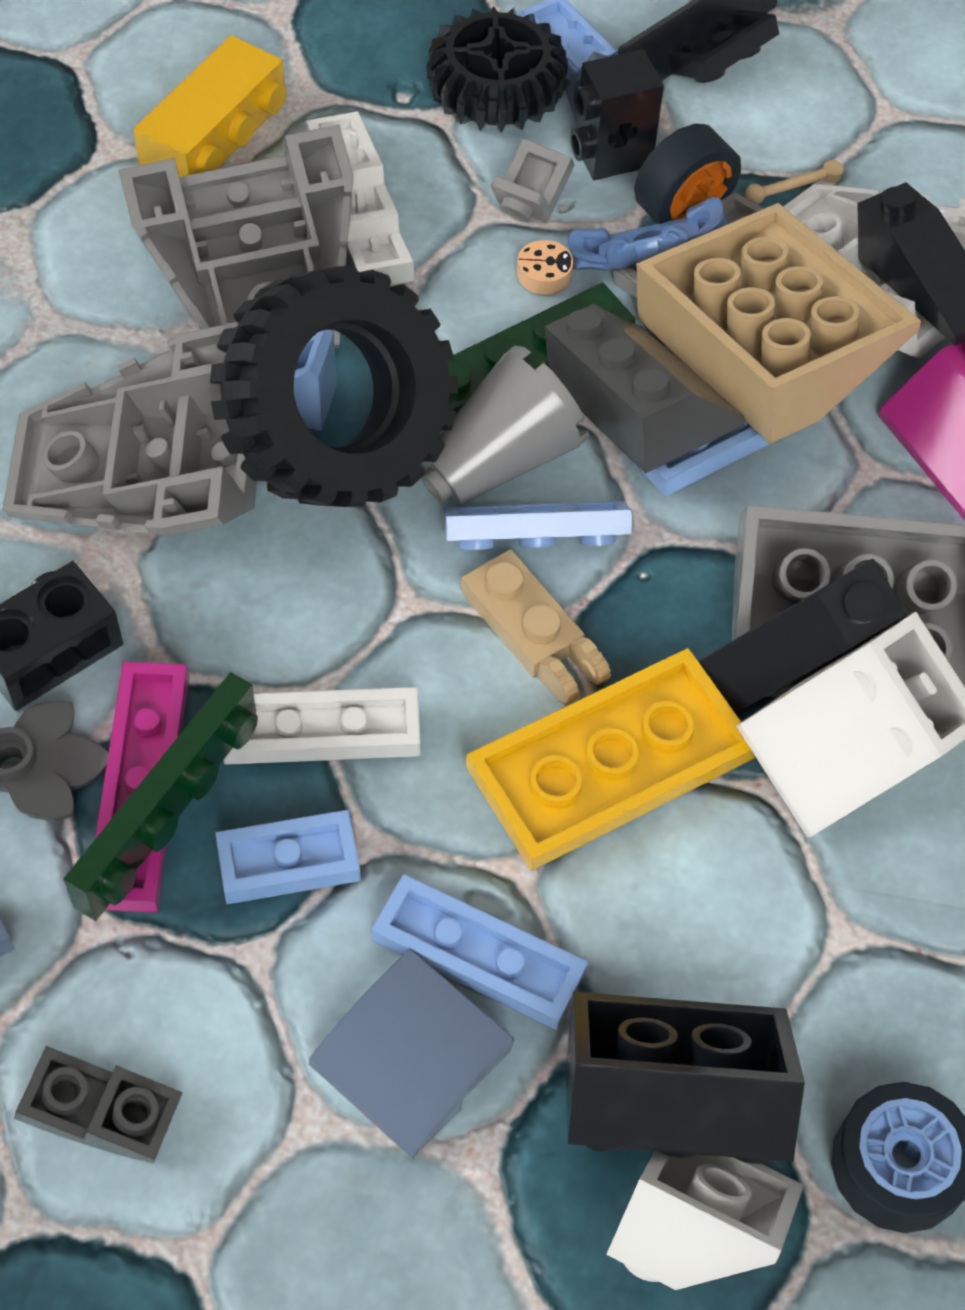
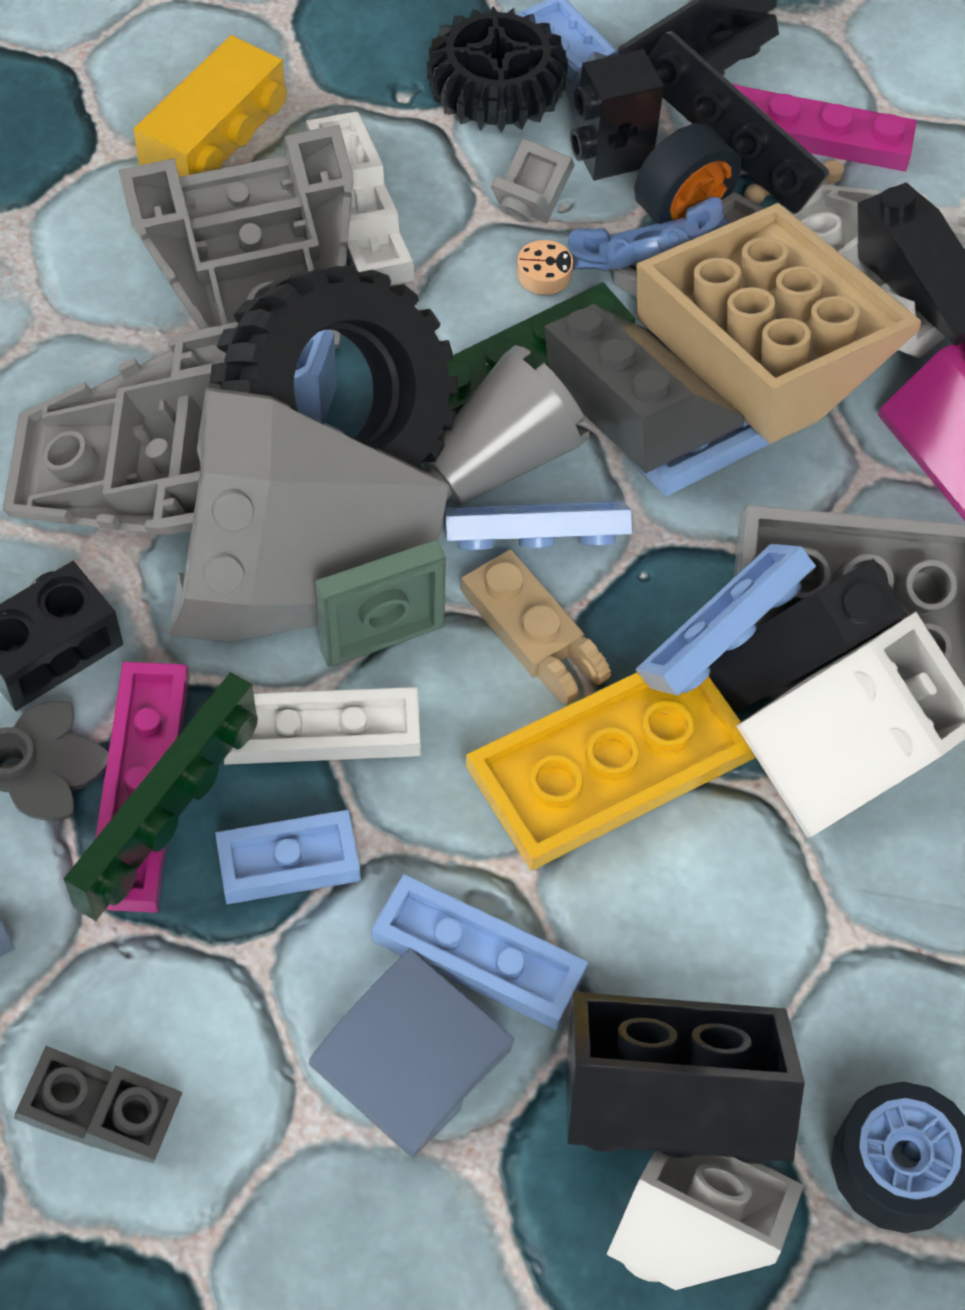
(286, 508): none -> light grey wedge
(381, 603): none -> sand green tile
(726, 619): none -> light blue plate
(763, 146): none -> black bracket
(840, 129): none -> dark pink plate

